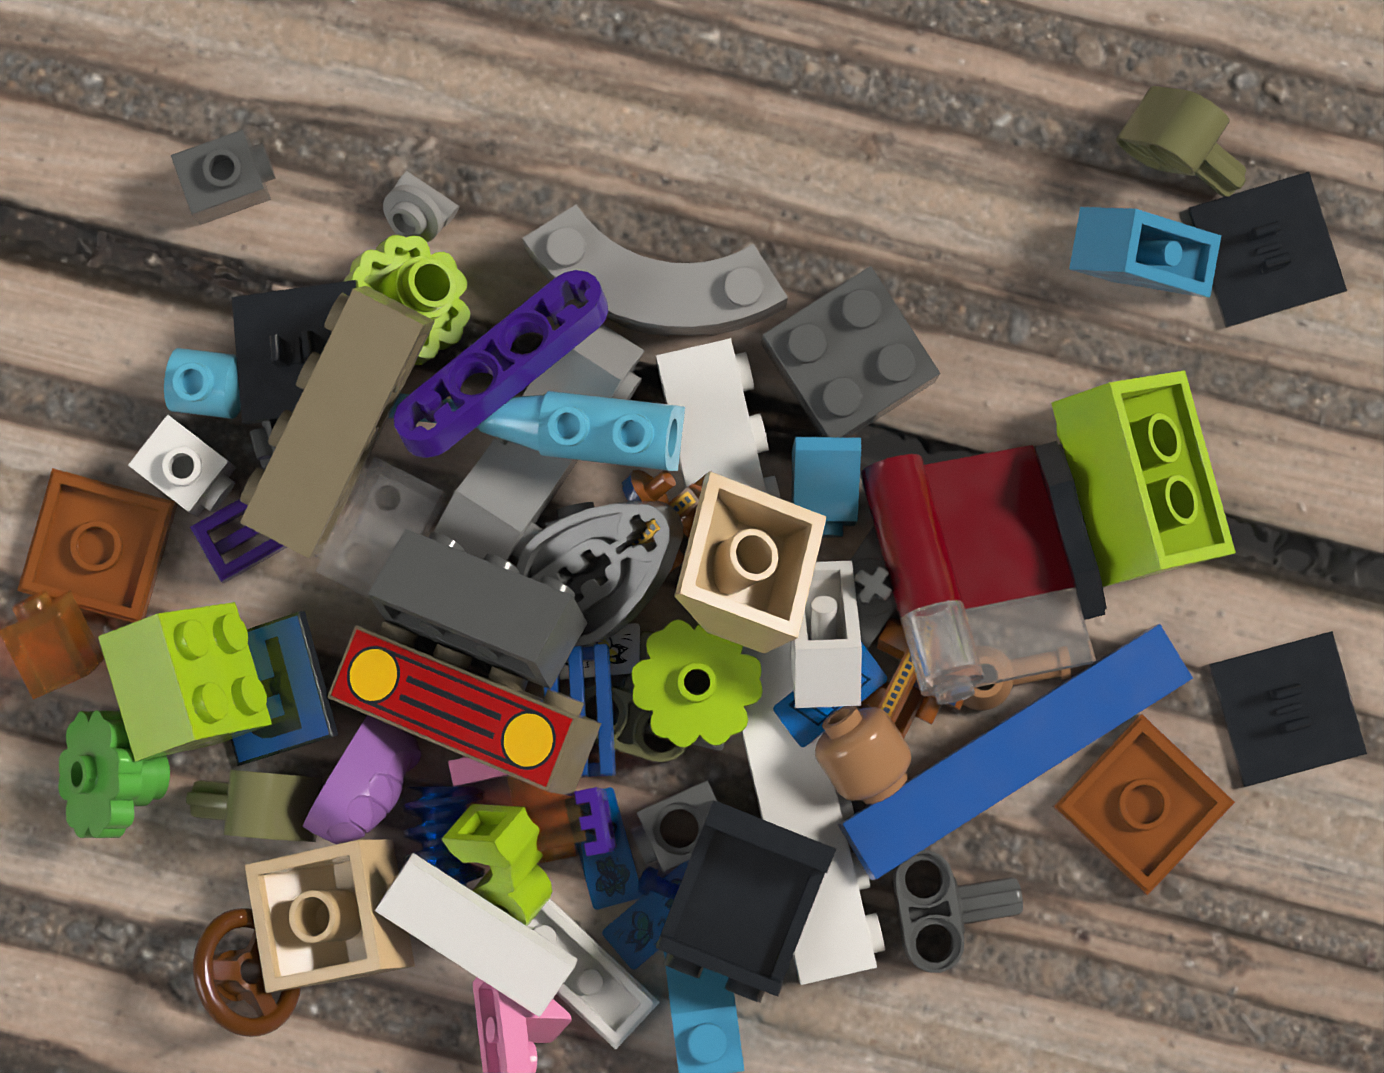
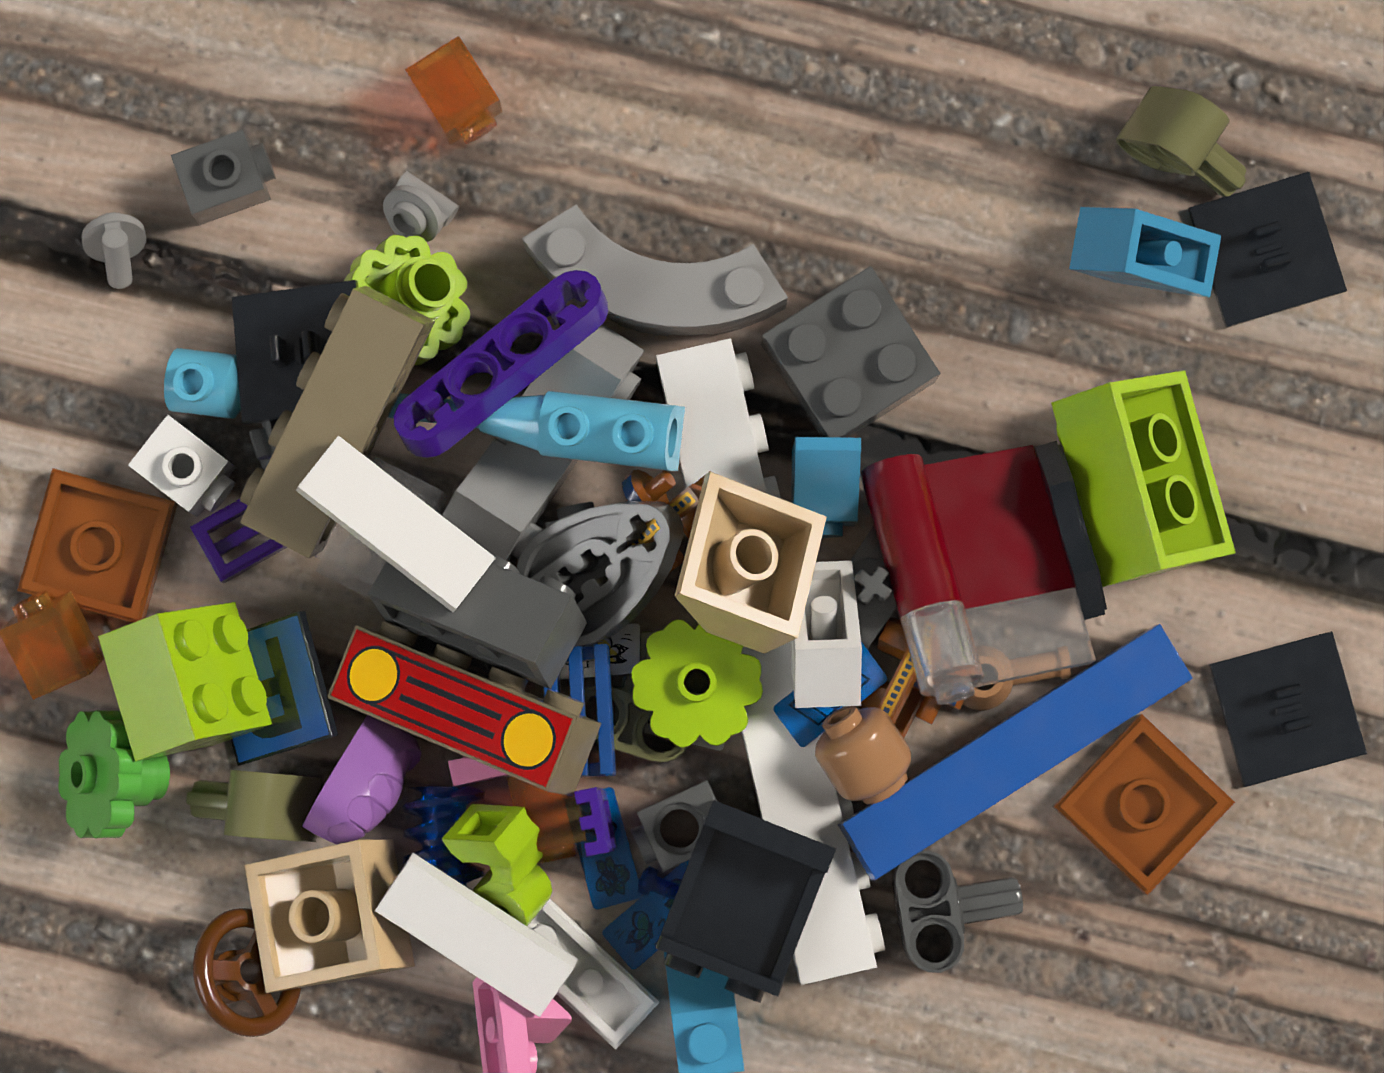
(114, 240): none -> light grey plate
(395, 524): none -> white tile
(455, 92): none -> clear orange brick

